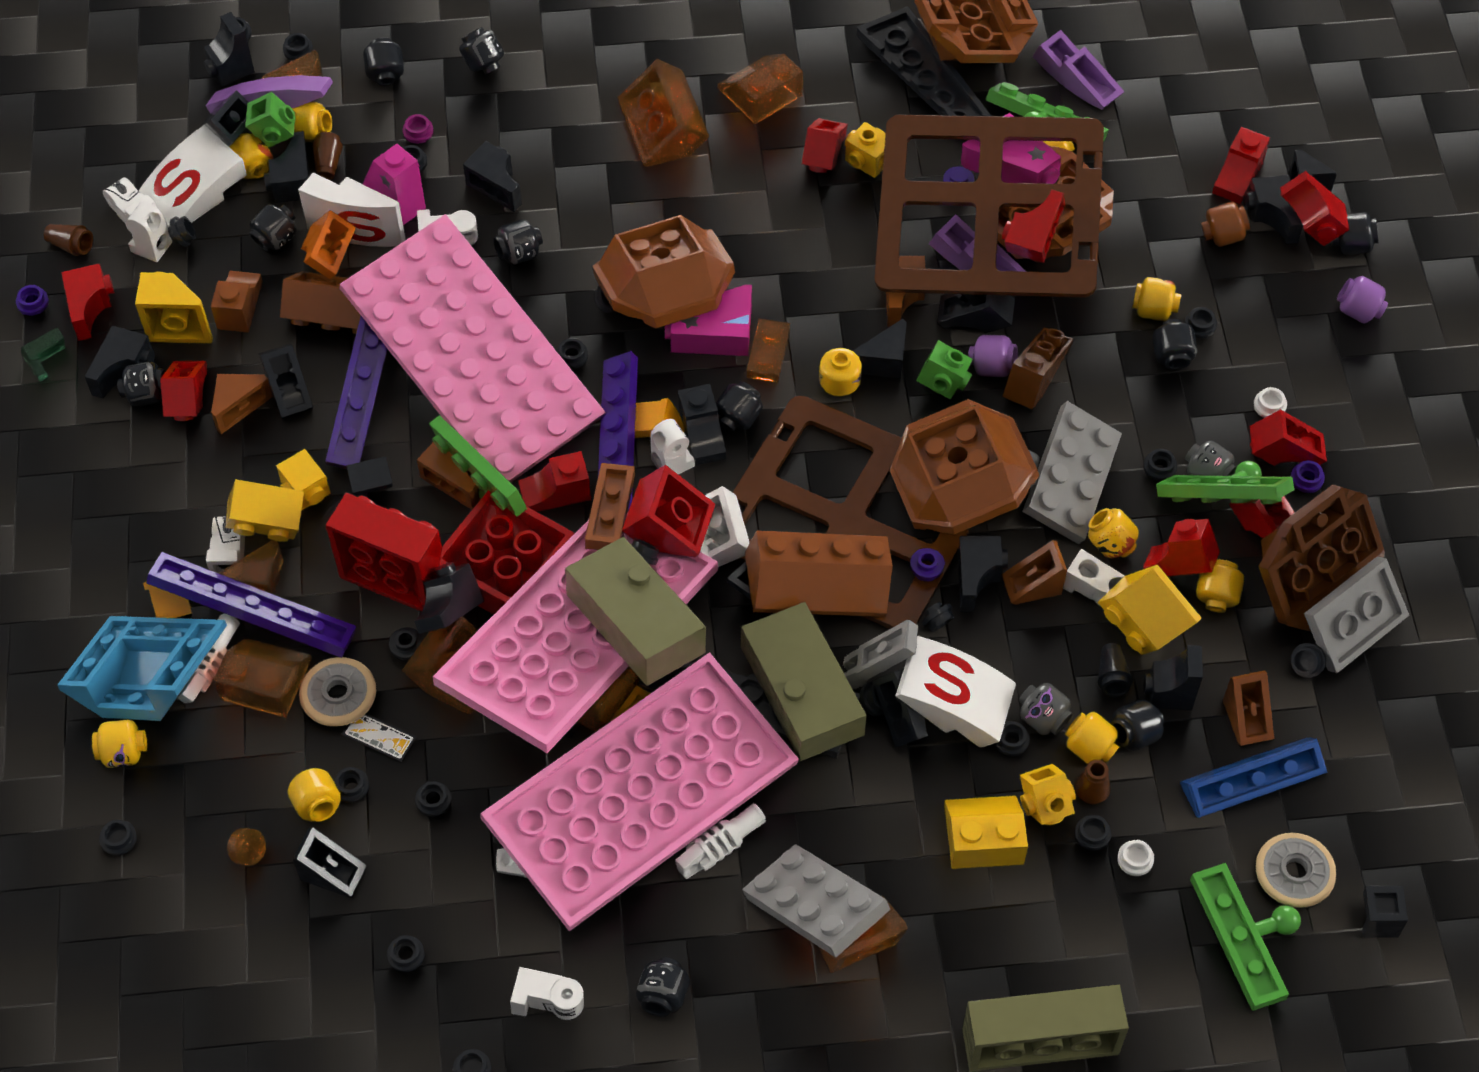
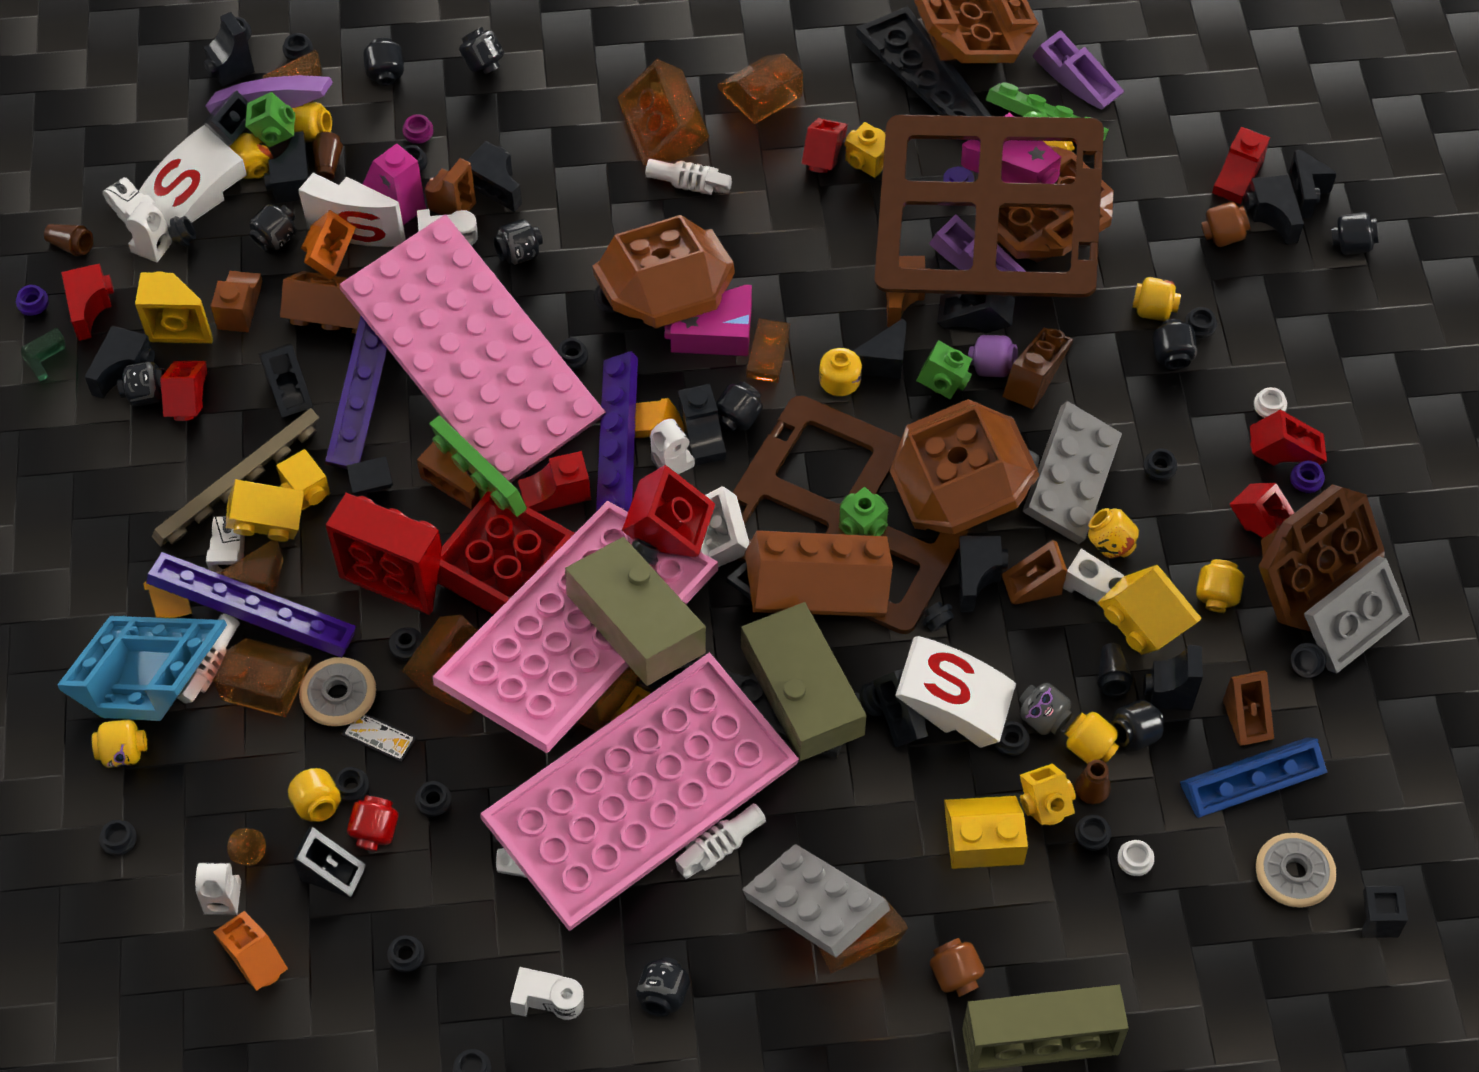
(217, 885): none -> white leg
(237, 397): dark orange slope -> none
(249, 469): none -> dark tan plate
(251, 950): none -> orange arch
(372, 823): none -> red head
(448, 597): black arch -> none
(451, 189): none -> dark orange arch
(609, 505): dark orange plate -> none
(689, 176): none -> white hinge
(863, 514): none -> bright green brick
(881, 653): light grey hinge -> none
(923, 571): dark purple plate -> none
(957, 967): none -> dark orange head
(1033, 231): red arch -> none
(1188, 551): red arch -> none
(1210, 460): dark grey head -> none
(1240, 487): bright green plate -> none
(1242, 936): bright green plate -> none
(1318, 208): red arch -> none
(1362, 299): medium lavender head -> none

